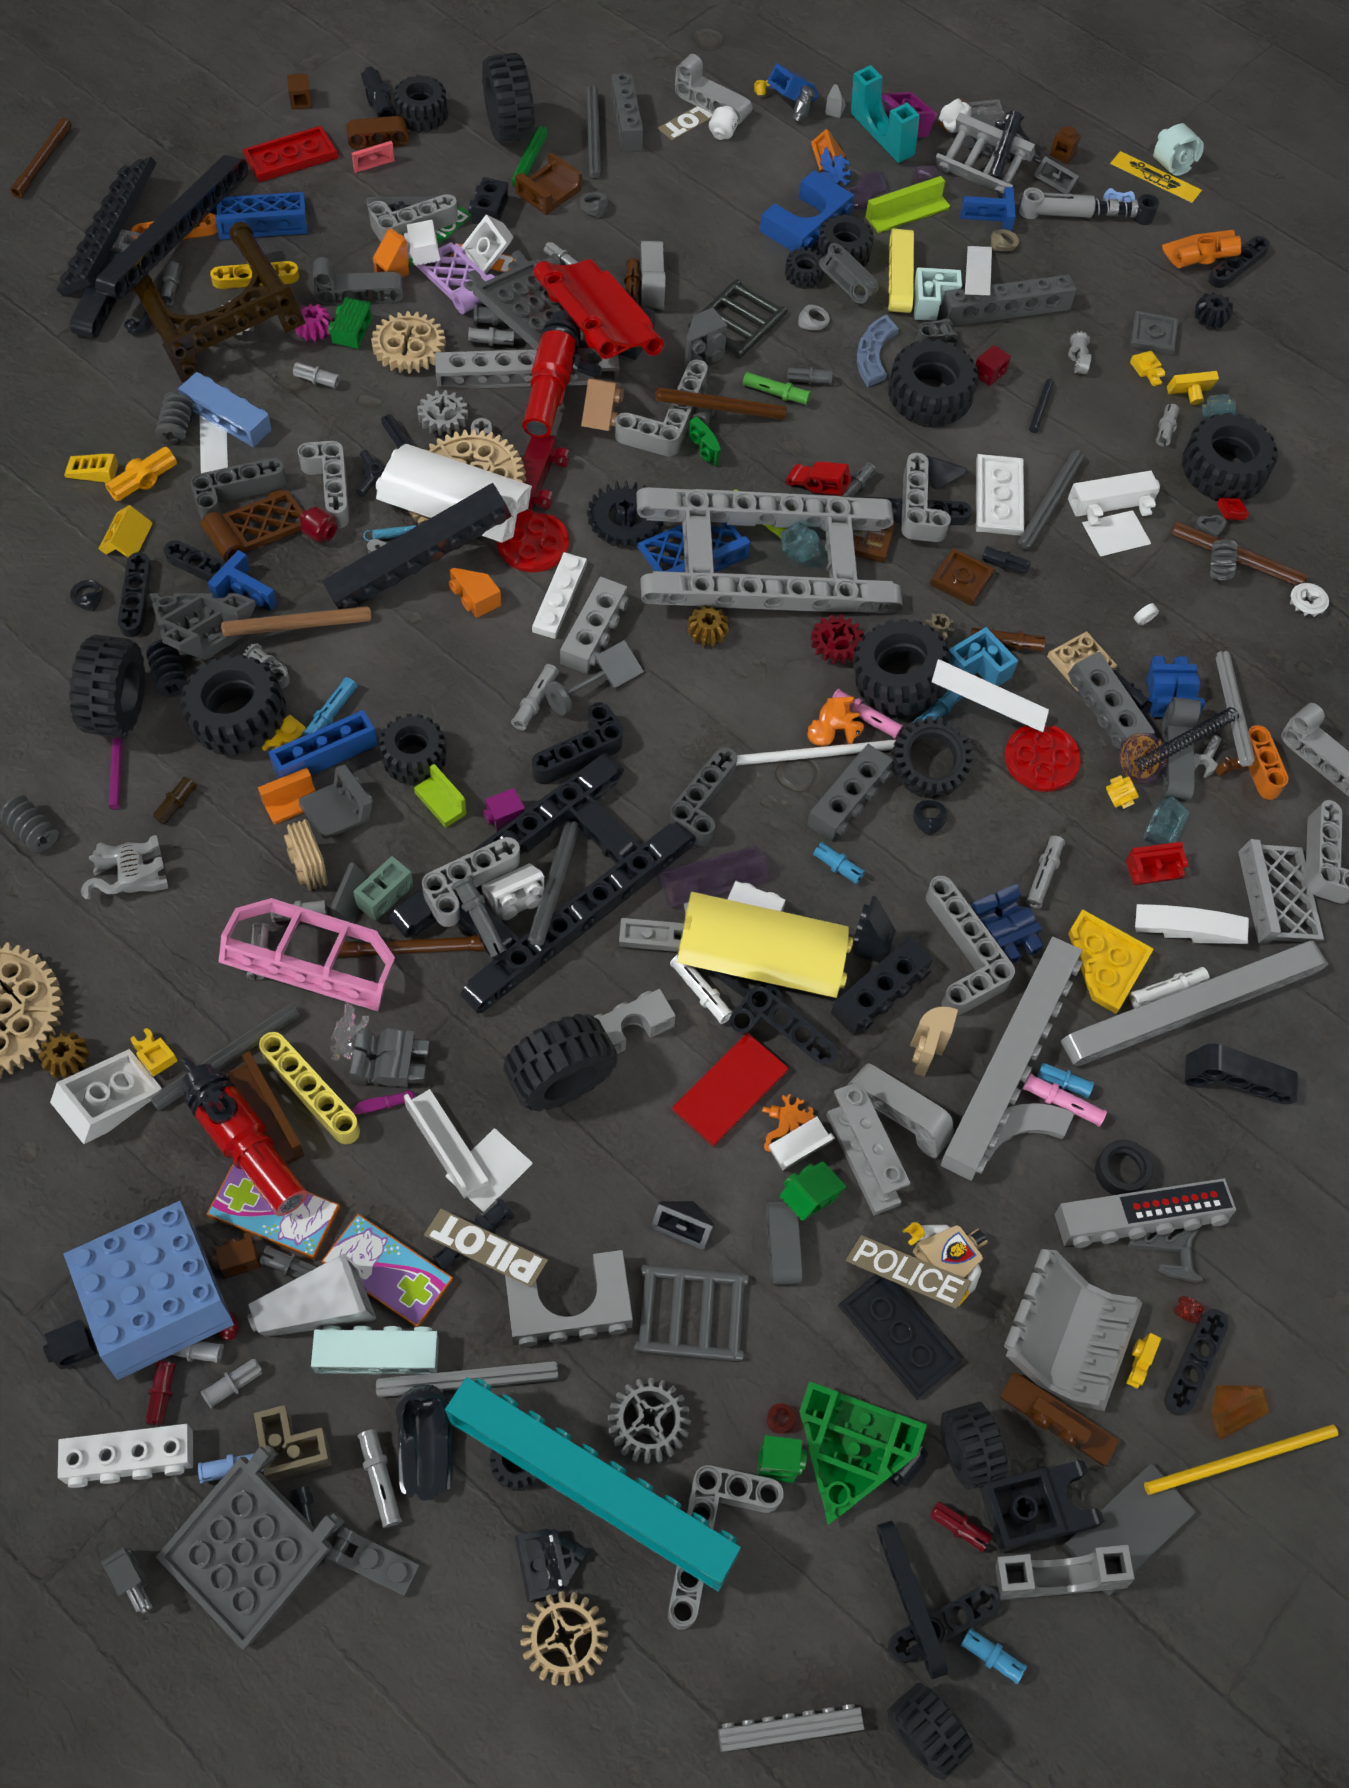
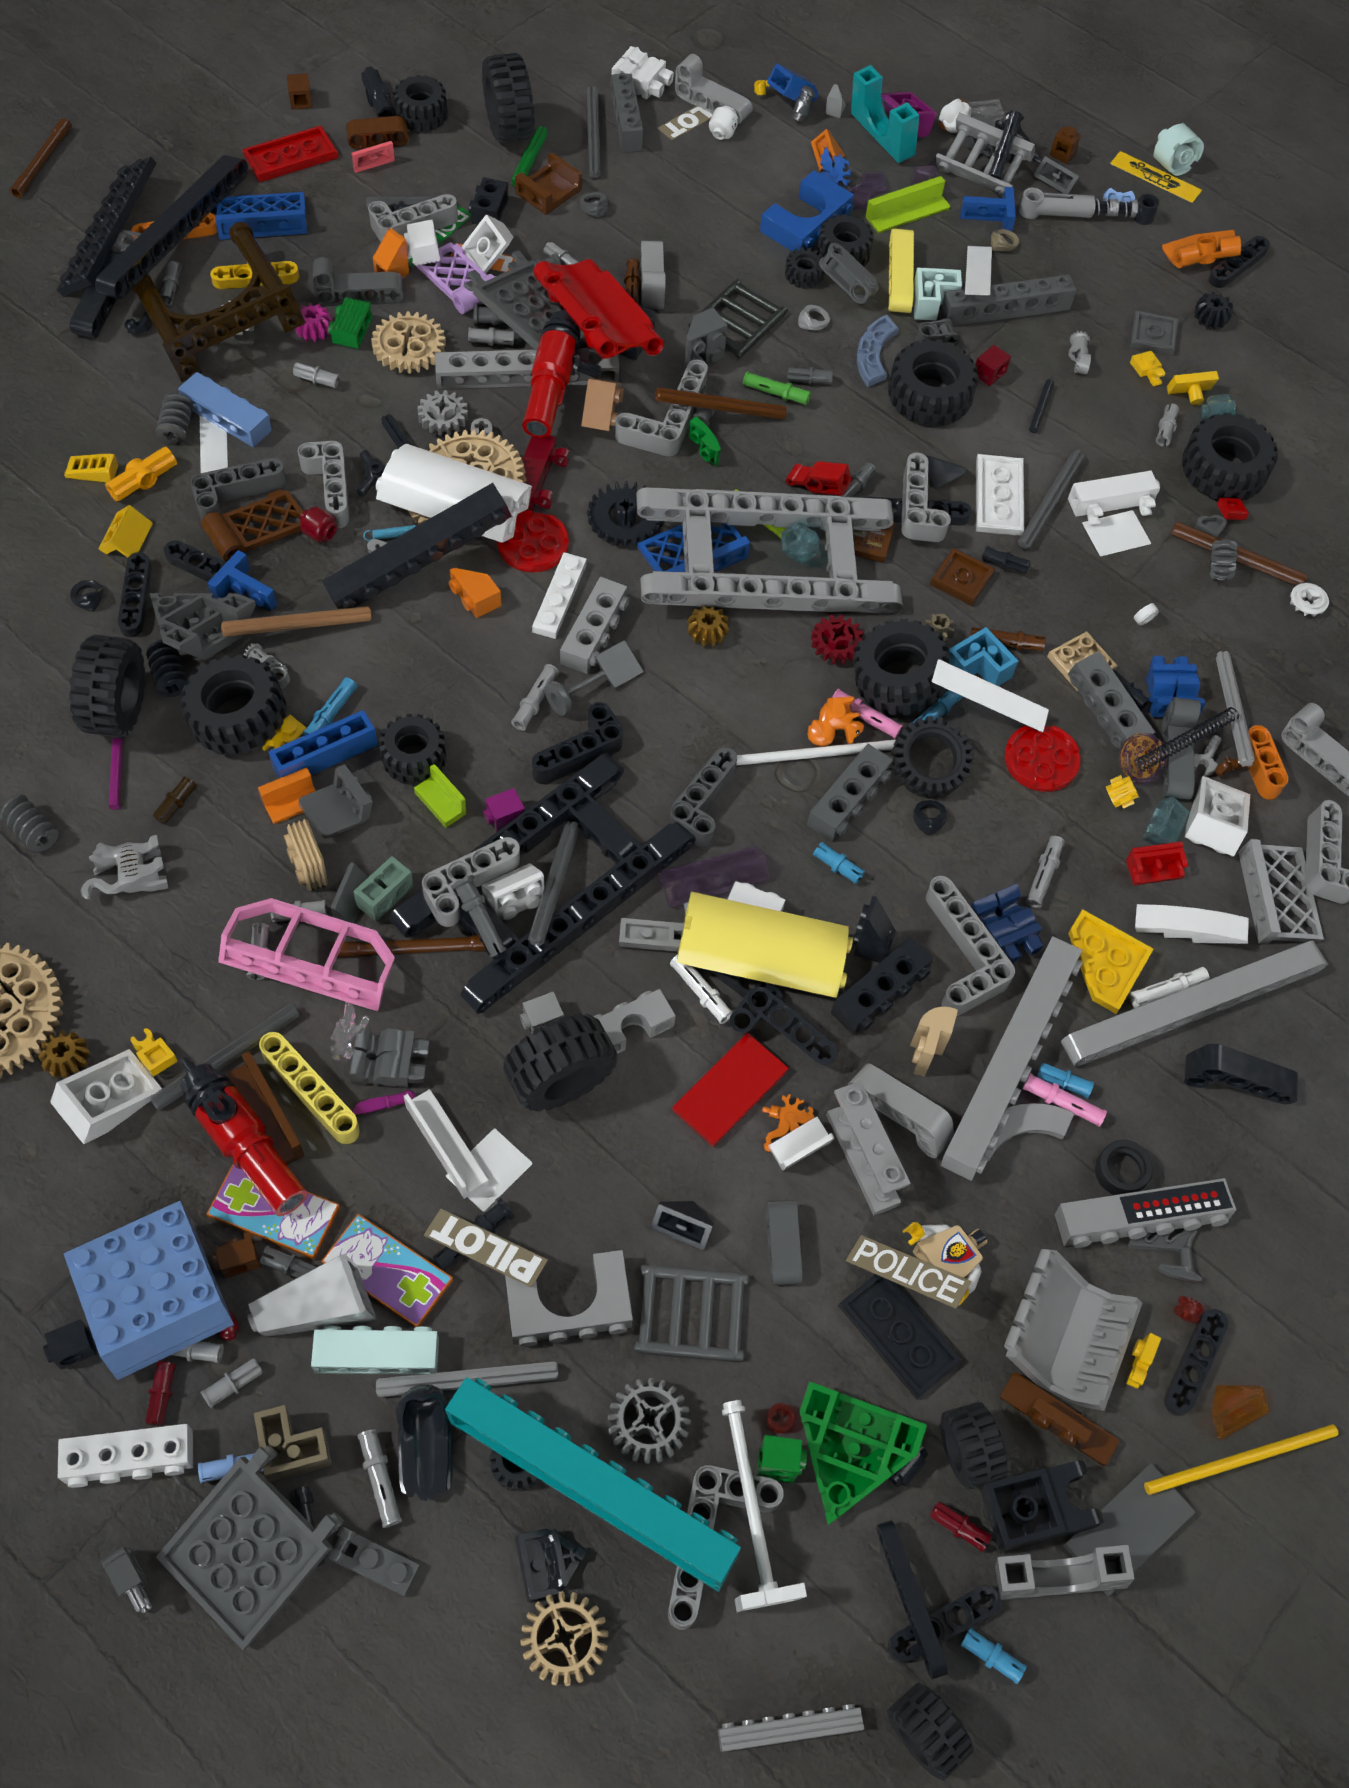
(540, 1012): none -> light grey brick
(647, 73): none -> white hips
(768, 1593): none -> white tile
(811, 1190): green brick -> none
(1218, 816): none -> white slope

